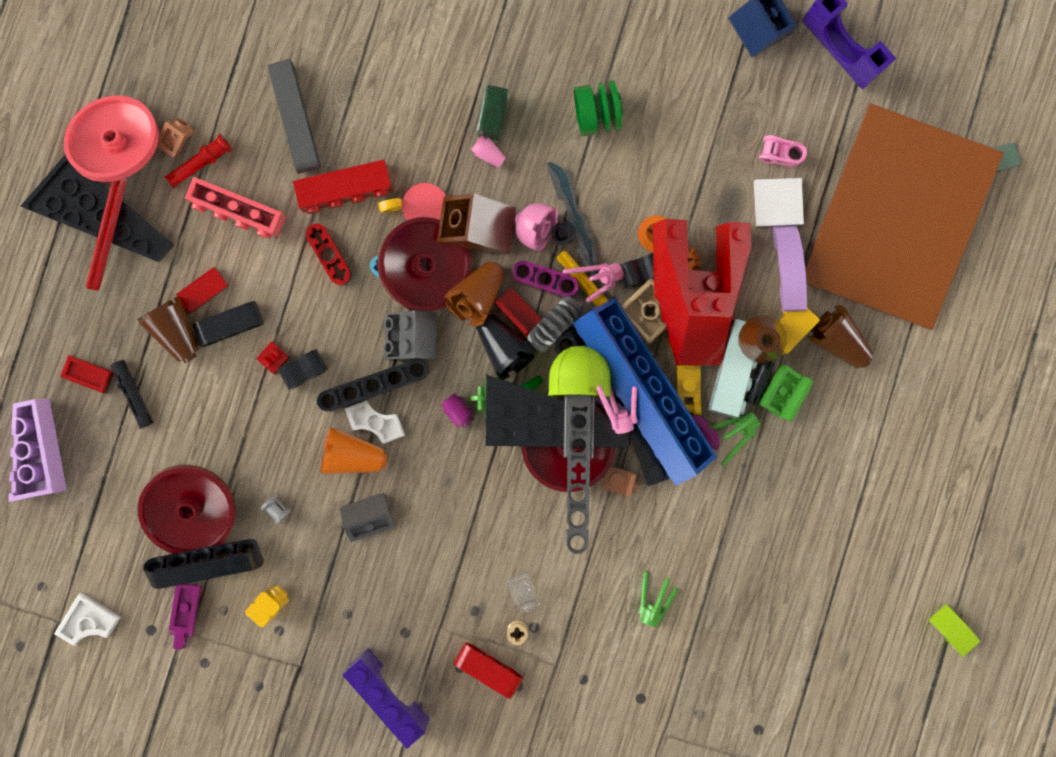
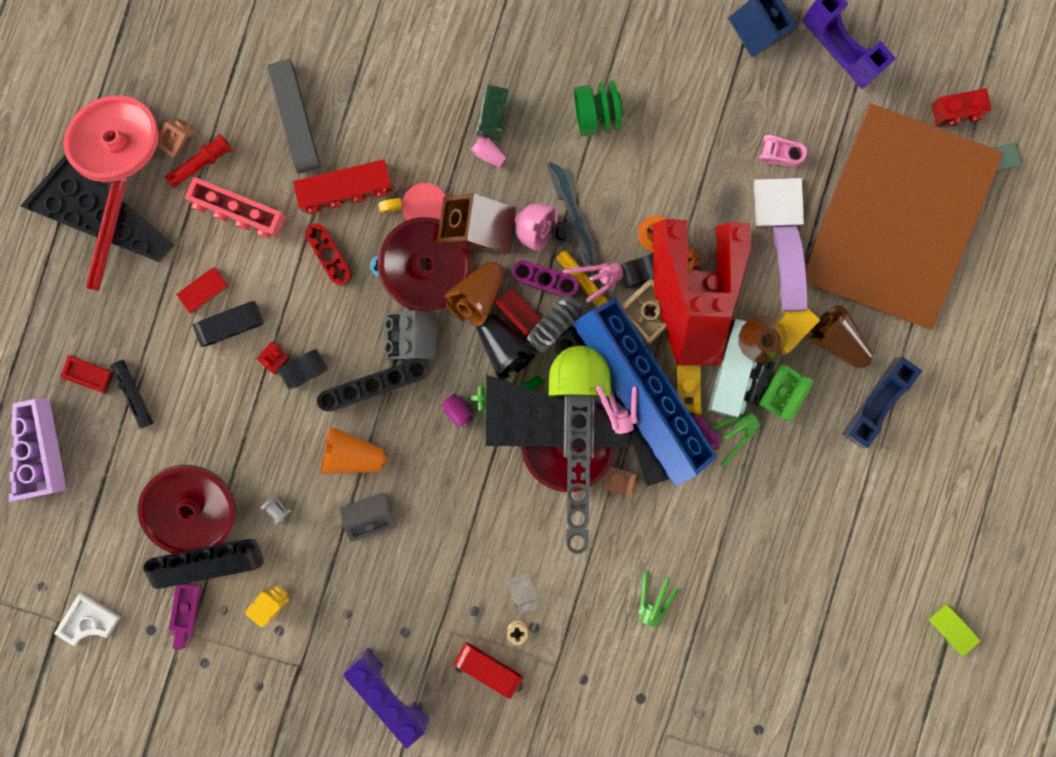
(171, 329): reddish brown cone -> none
(384, 426): white tile -> none
(870, 416): none -> dark blue arch
(960, 107): none -> red brick

